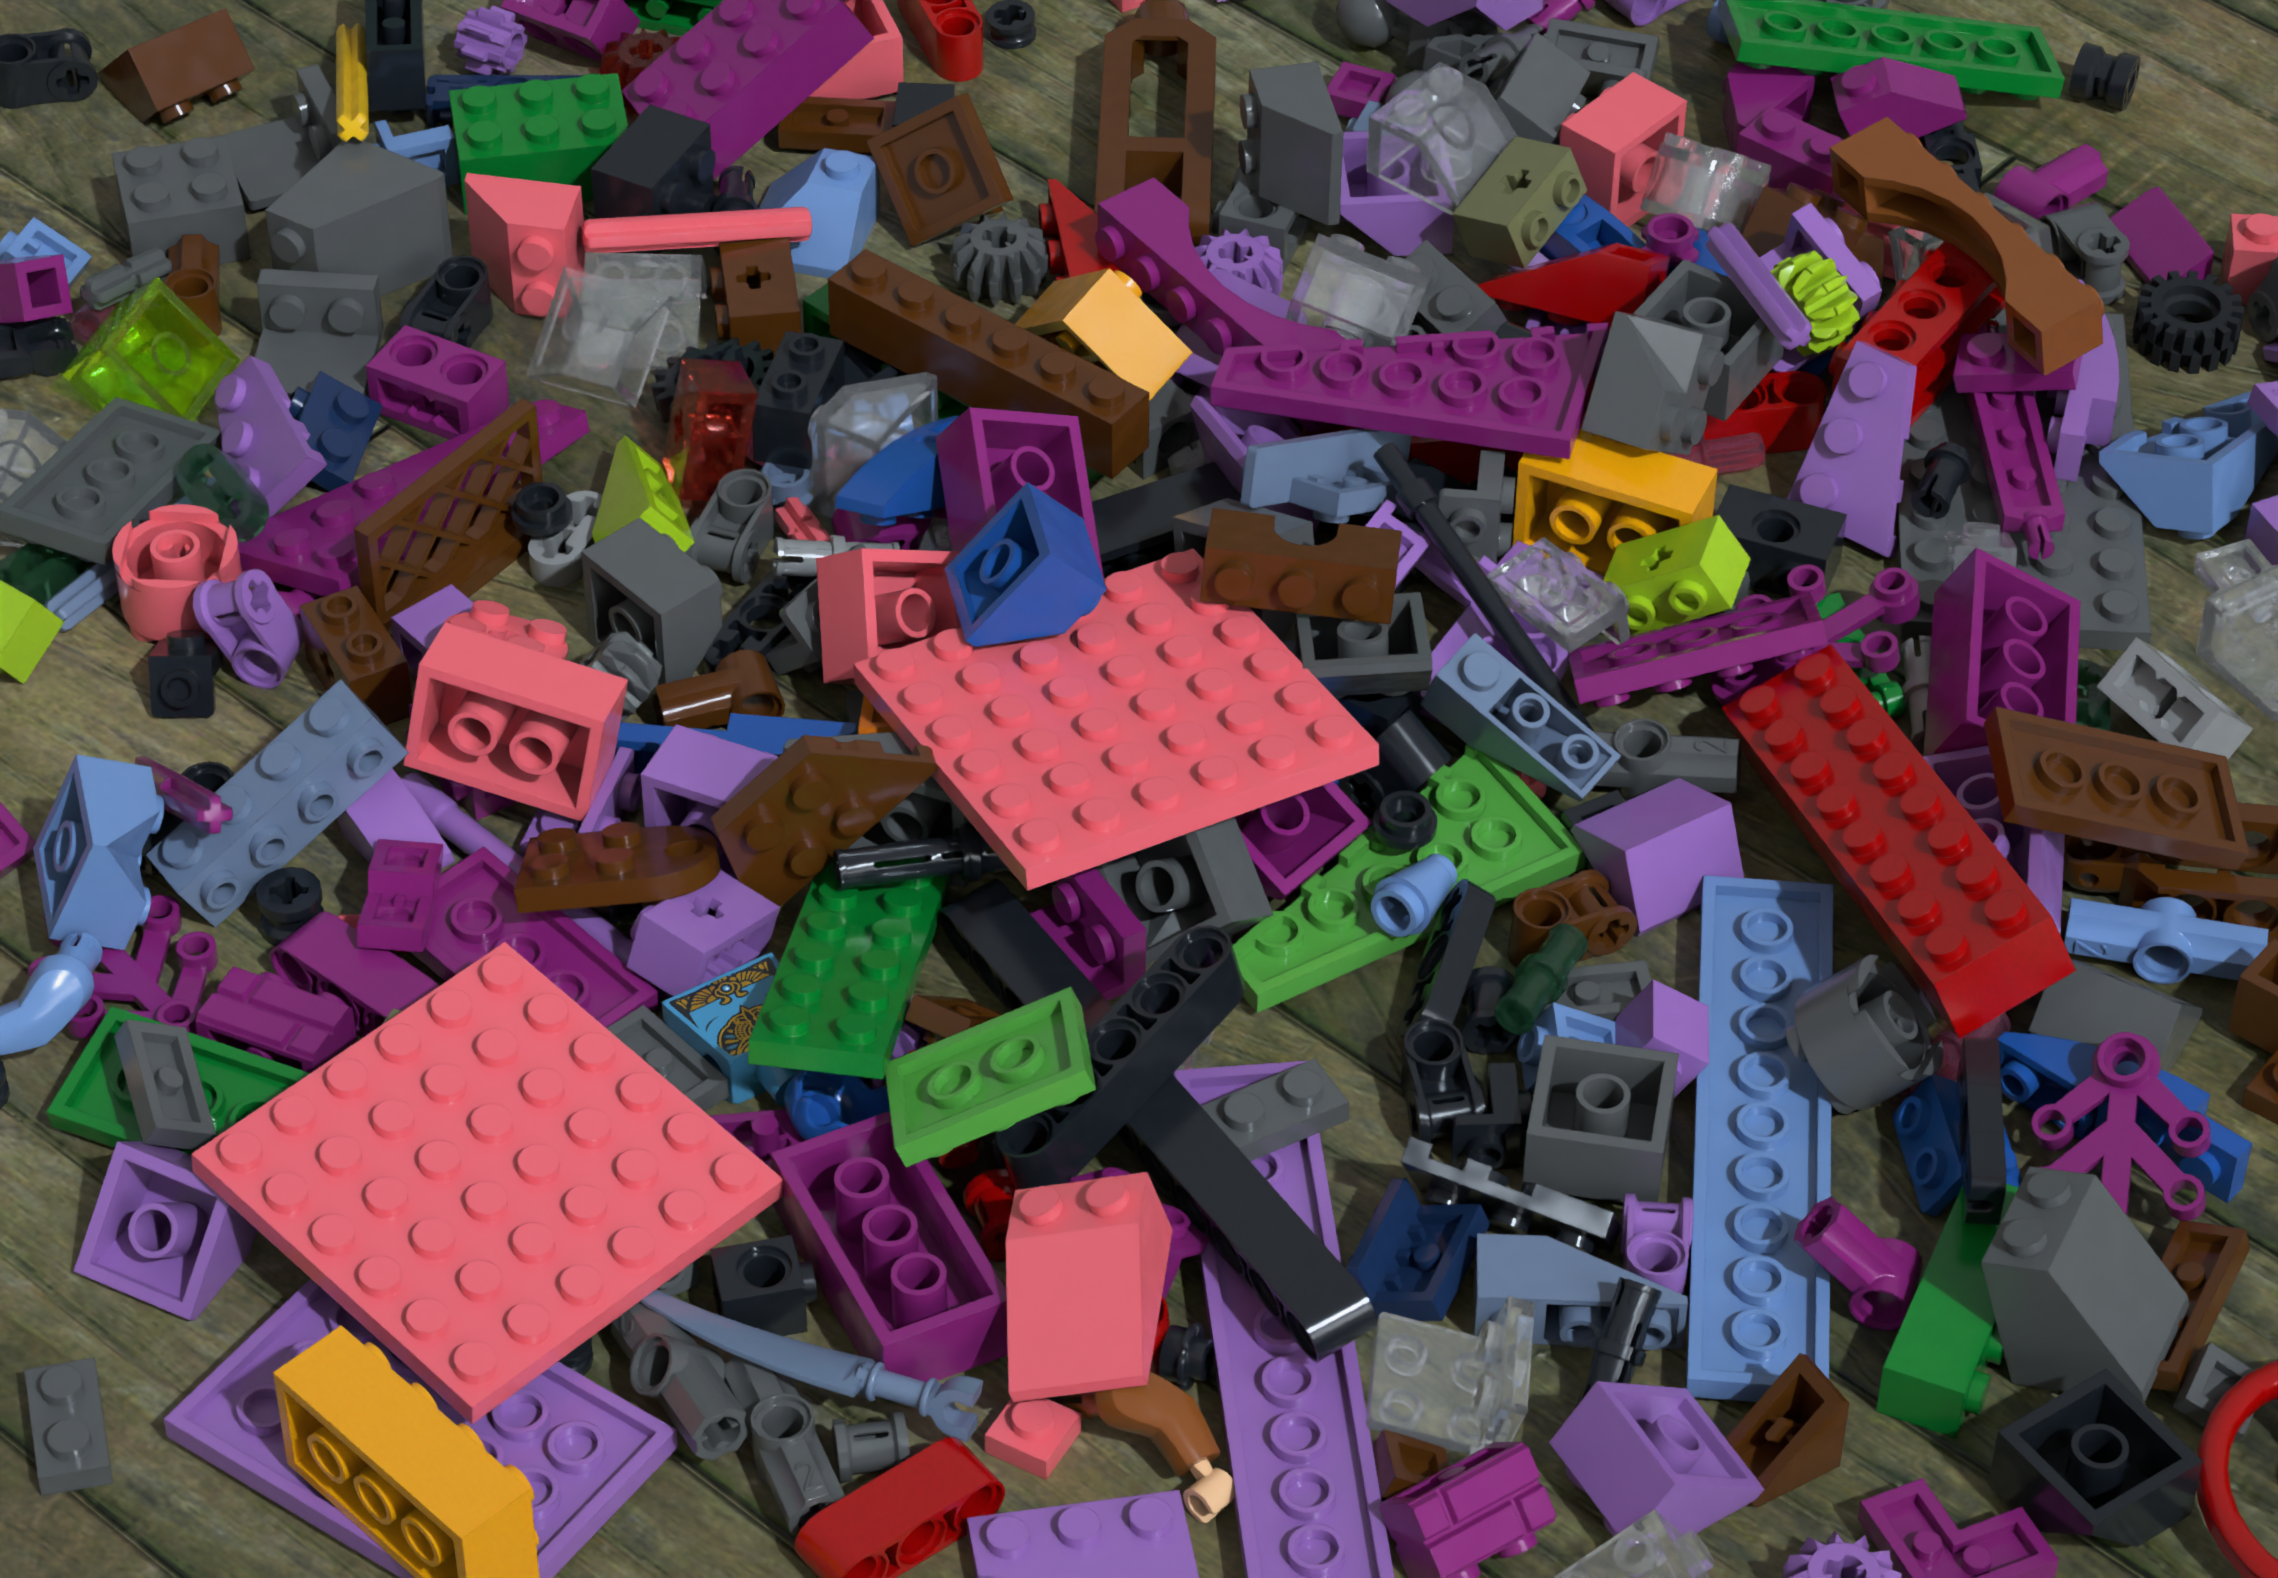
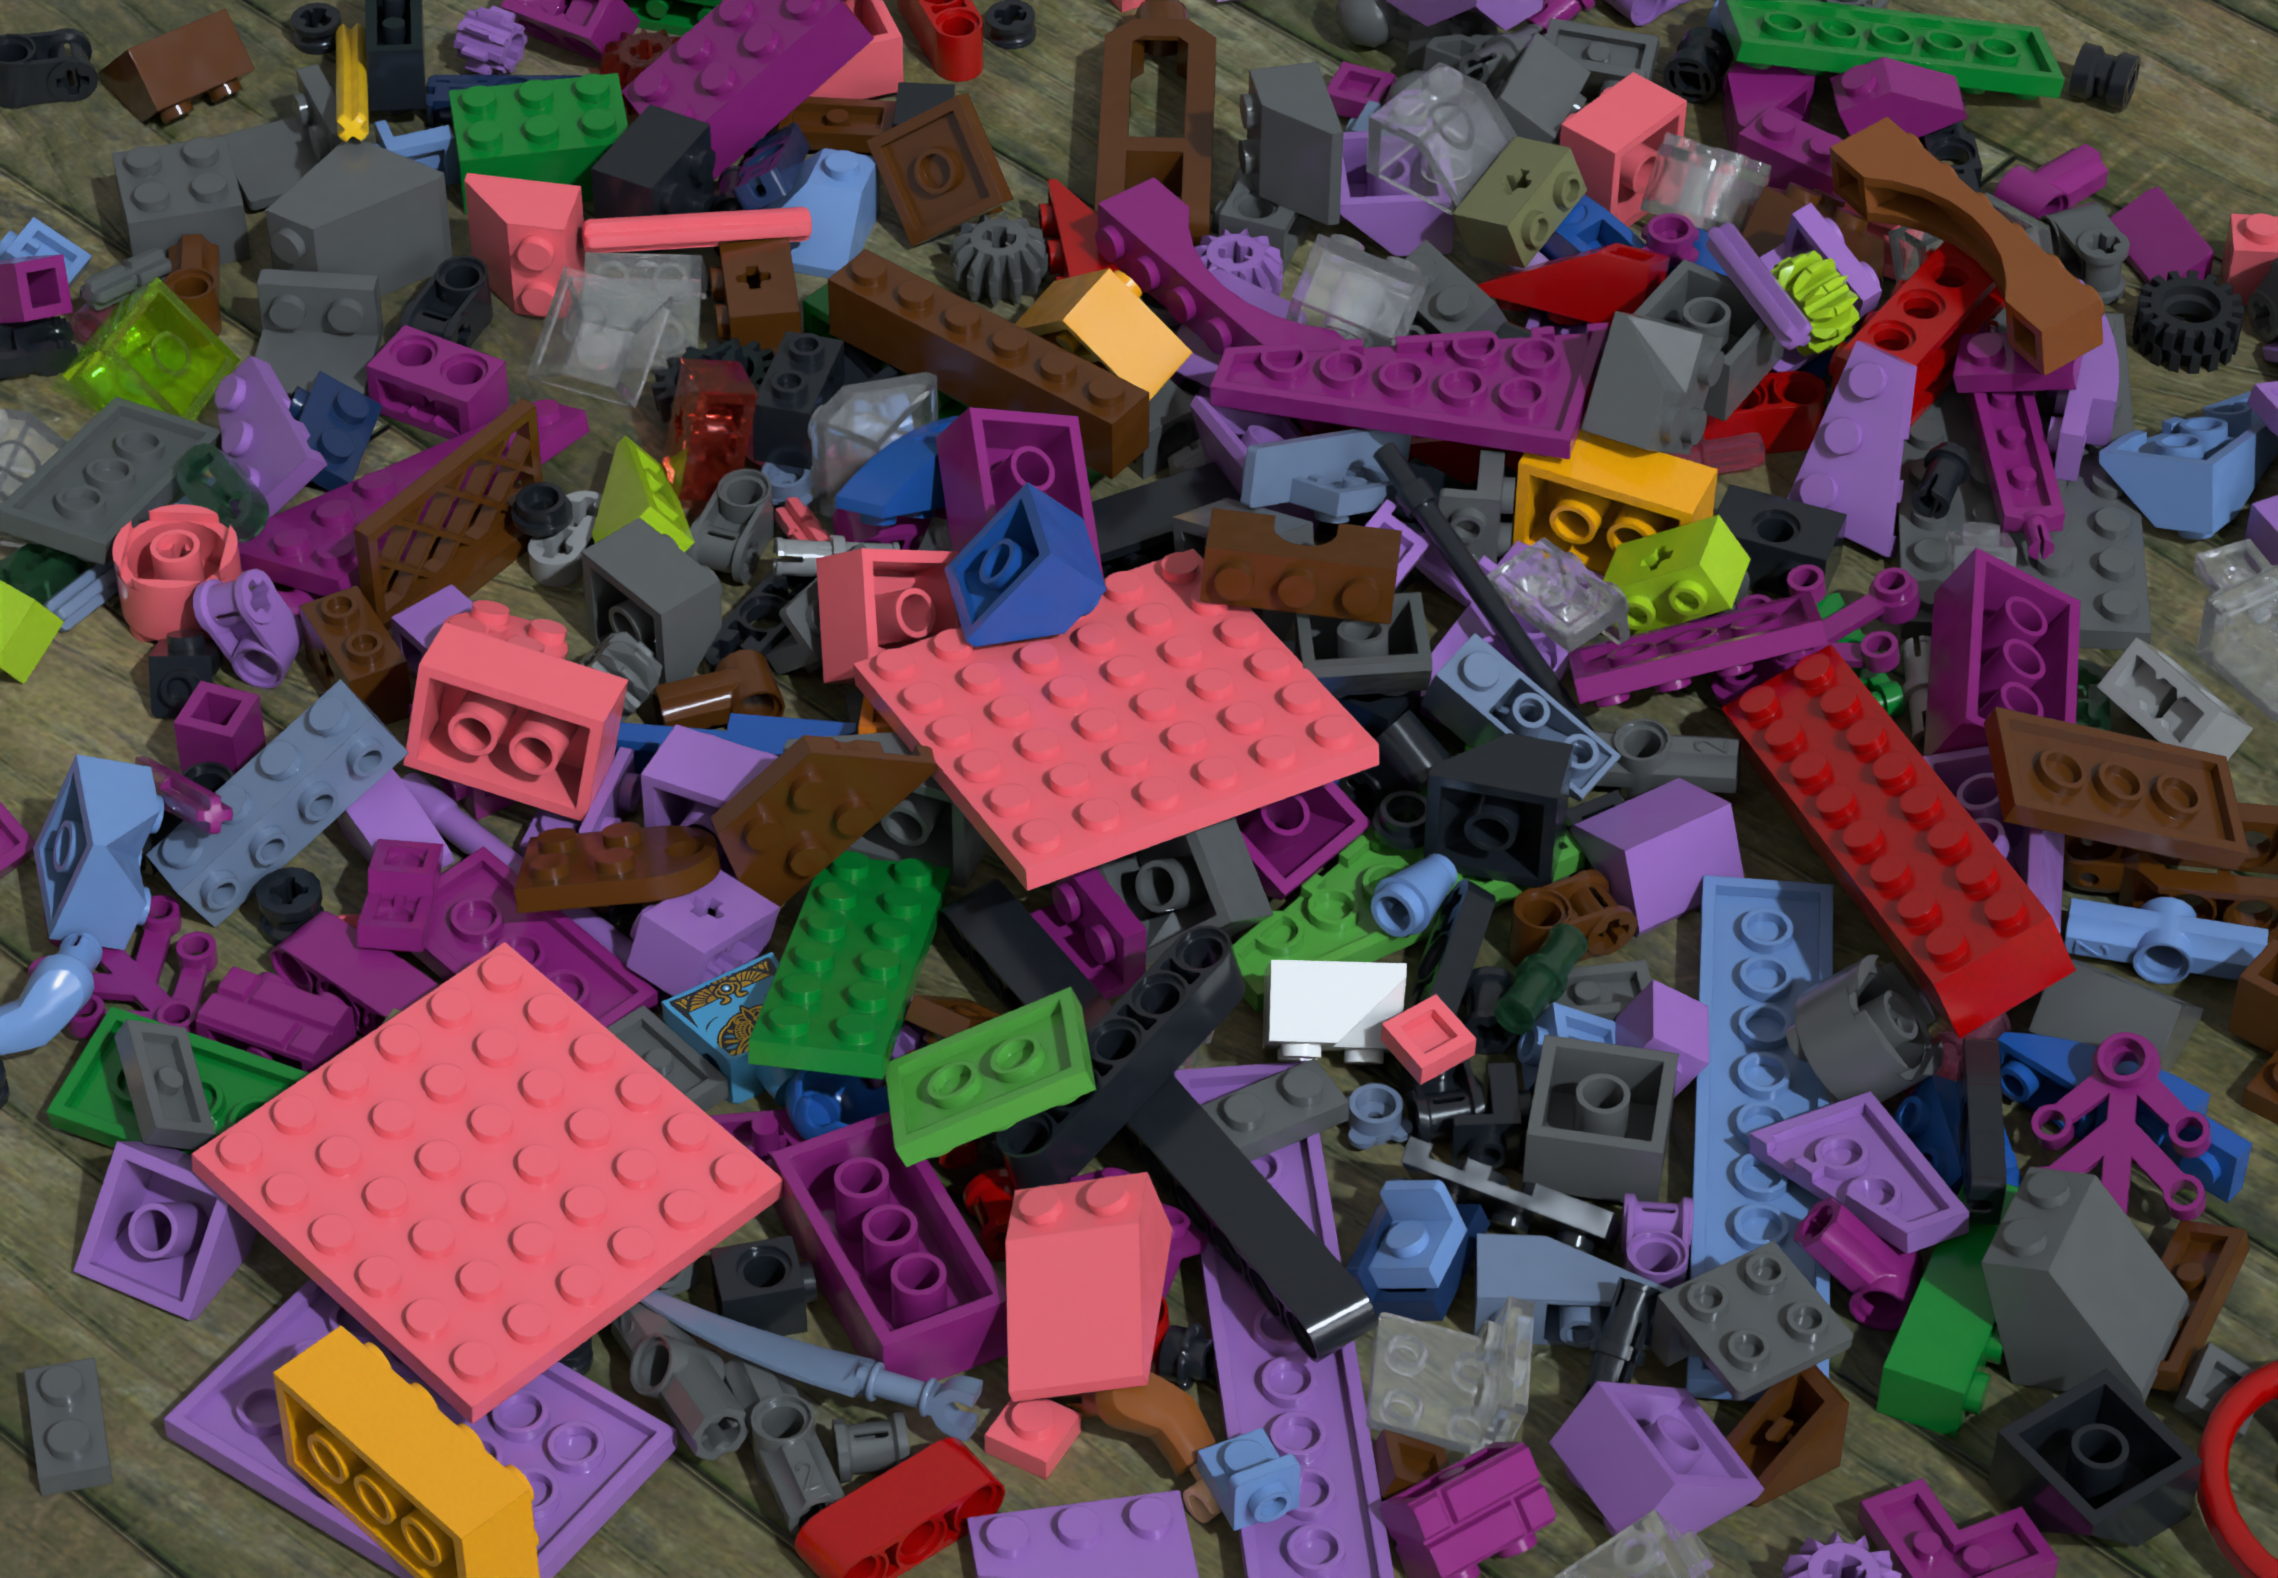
(219, 727): none -> magenta brick
(315, 28): none -> black bush
(771, 168): none -> dark blue piece
(857, 868): black pin -> none
(1250, 1479): none -> medium blue bracket
(1330, 1008): none -> white slope
(1376, 1116): none -> sand blue plate
(1421, 1236): none -> medium blue bracket
(1428, 1039): none -> coral plate
(1501, 809): none -> black slope
(1698, 64): none -> black wheel
(1749, 1322): none -> dark grey bracket
(1867, 1166): none -> medium lavender wing

